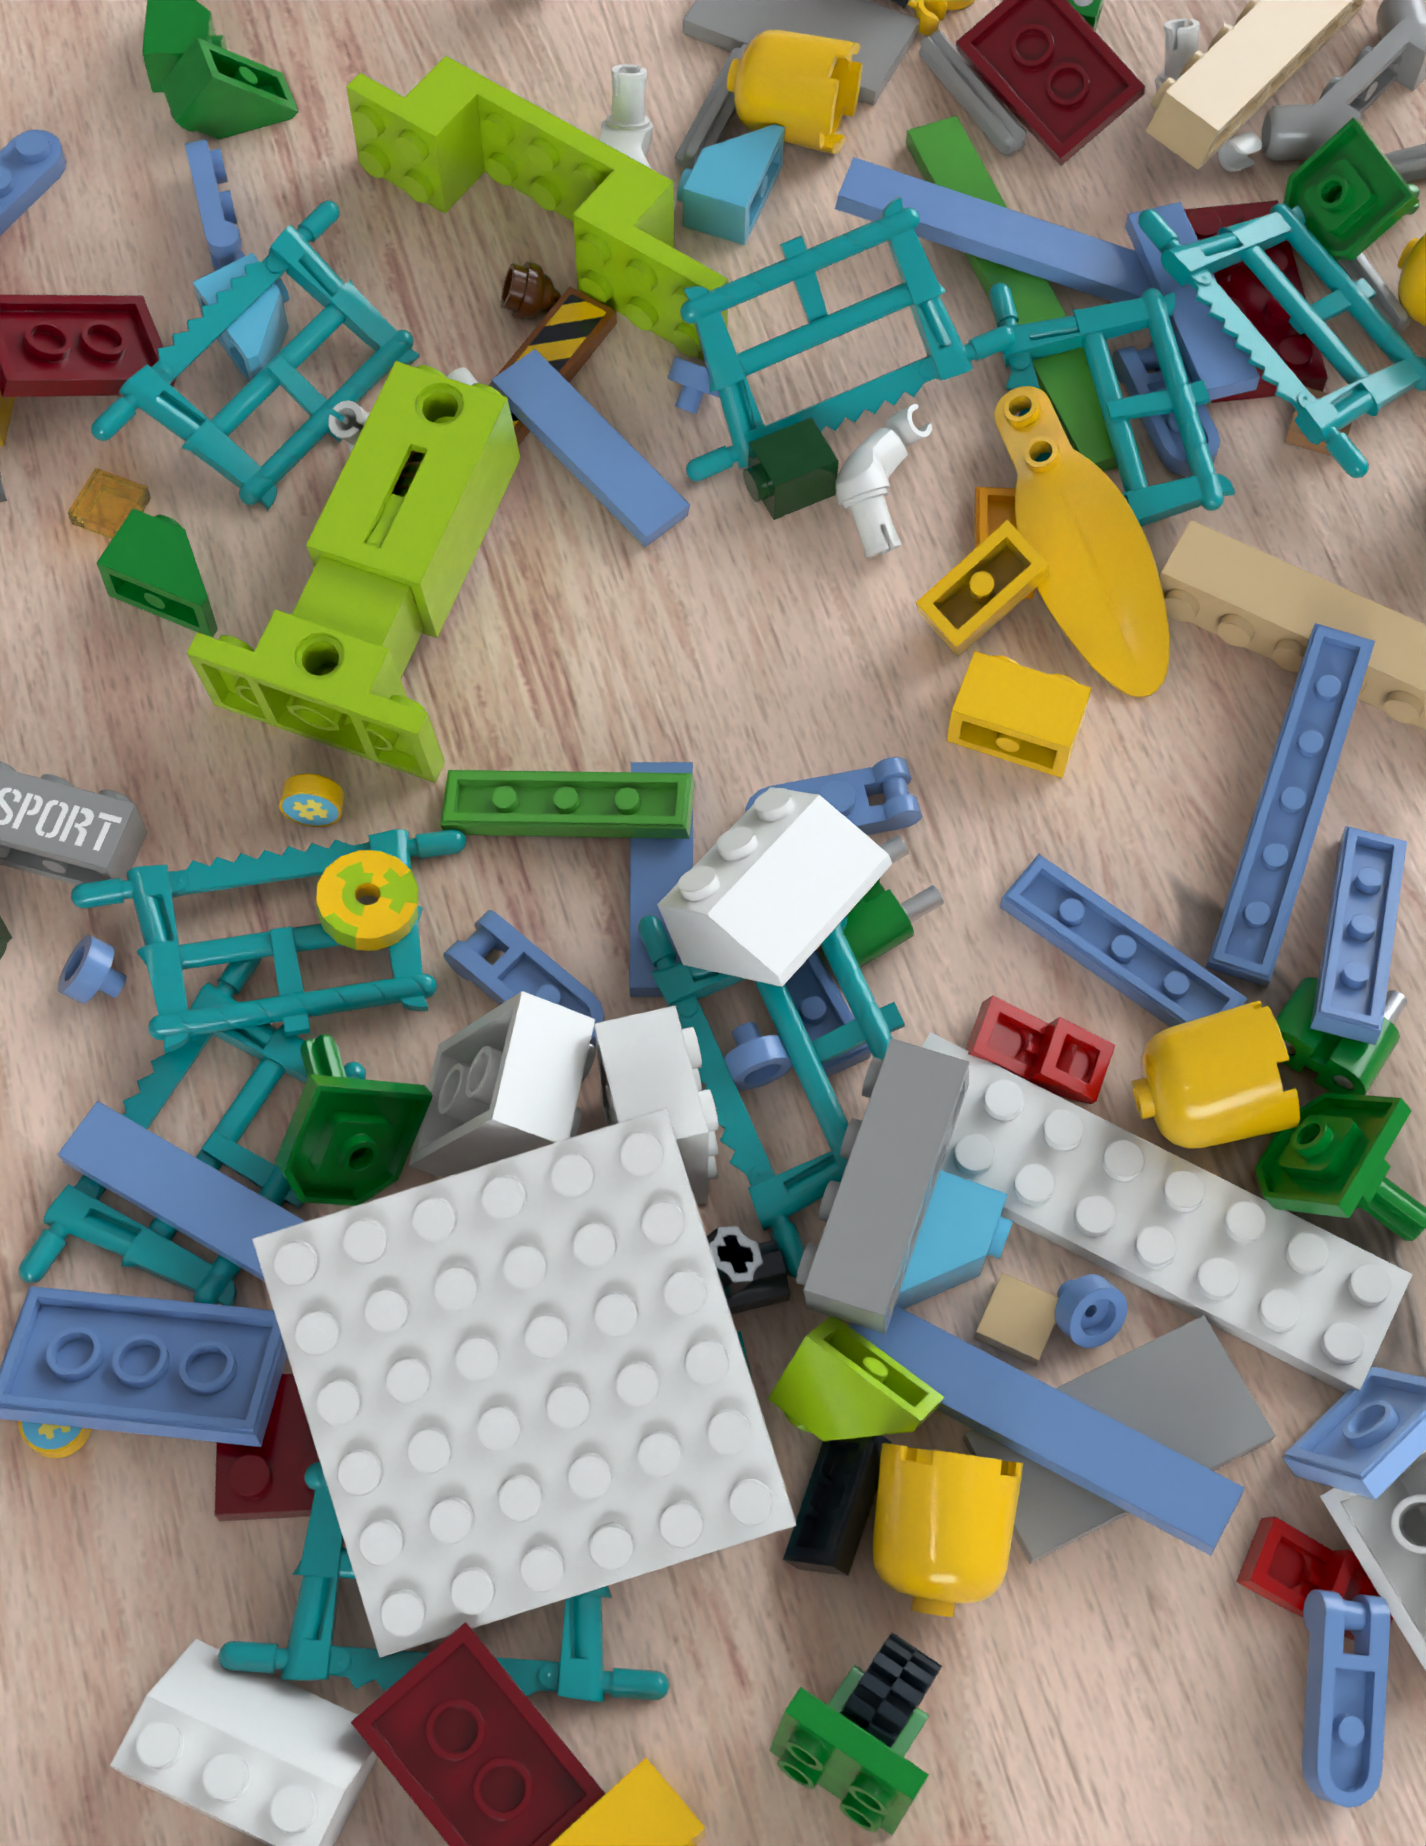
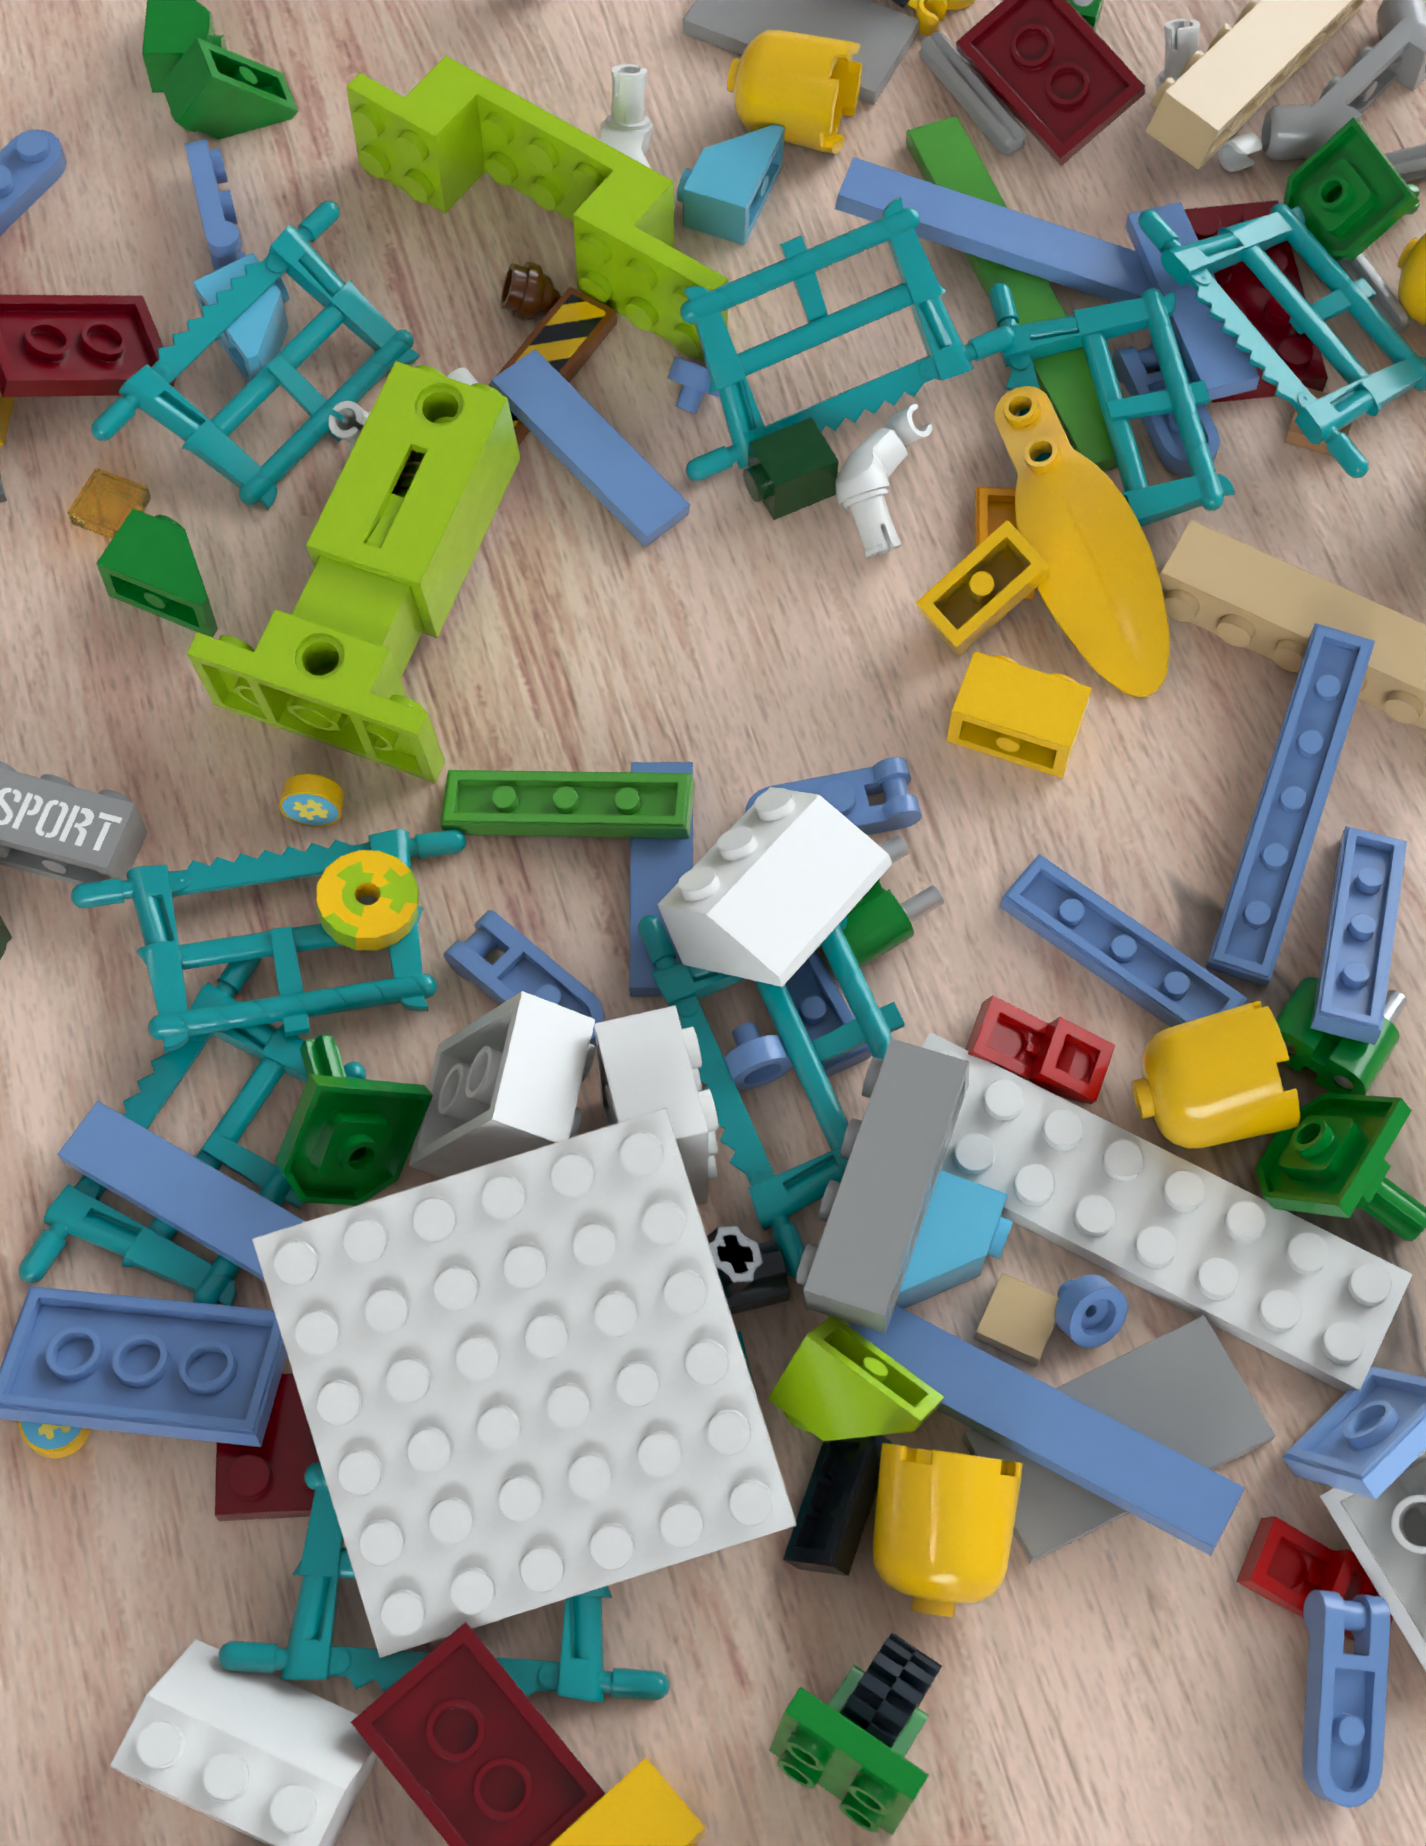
(90, 970): medium blue tile -> none
(711, 119): light grey axle -> none

